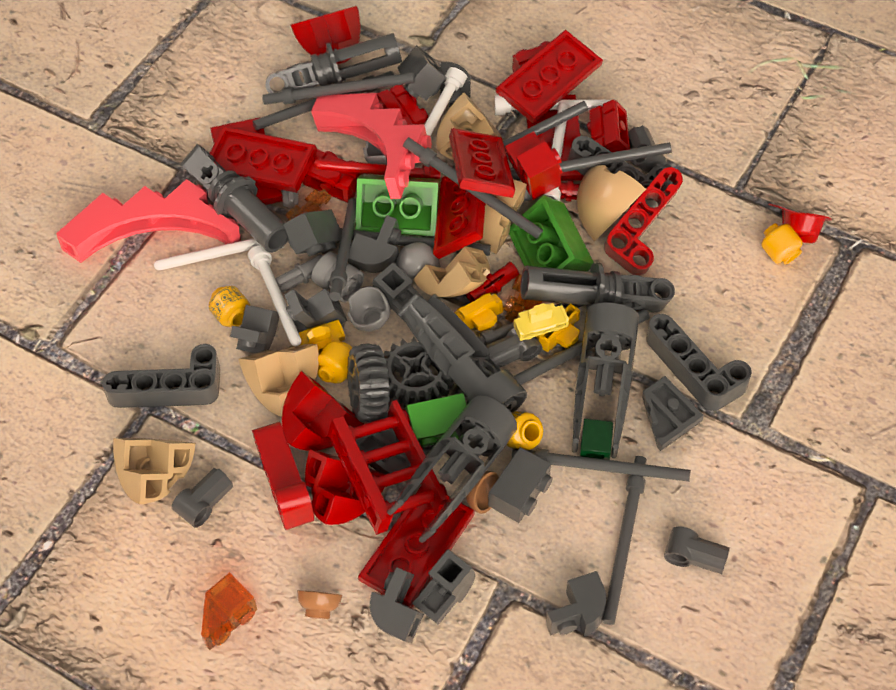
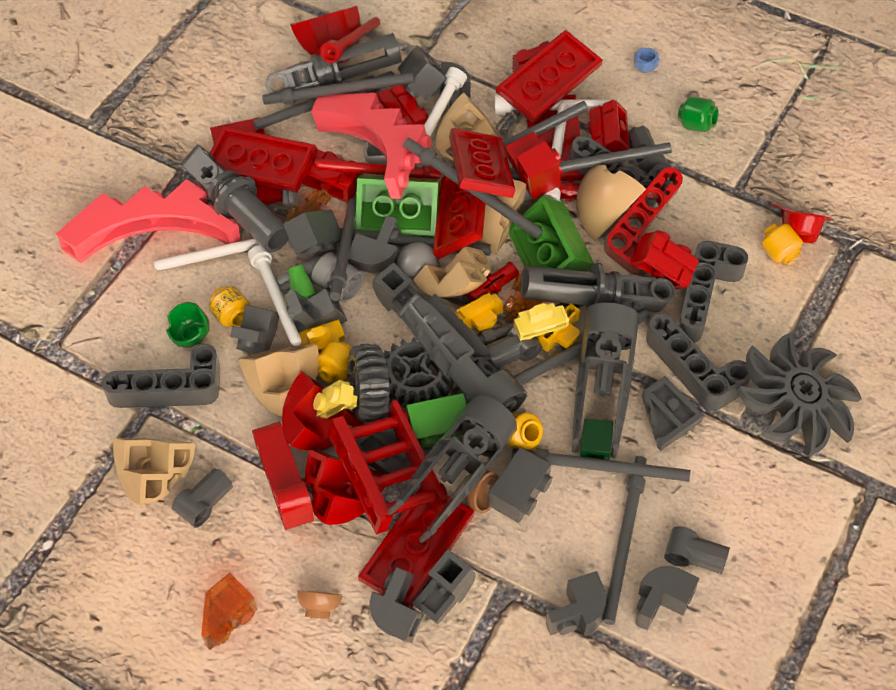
(187, 325): none -> green hair
(301, 282): none -> bright green cone
(333, 50): none -> red piece
(335, 399): none -> light yellow piece
(368, 309): light grey hair -> none
(646, 59): none -> medium blue tile
(664, 587): none -> dark grey brick
(665, 259): none -> red brick
(698, 114): none -> green head
(715, 262): none -> dark grey beam
(799, 394): none -> dark grey piece

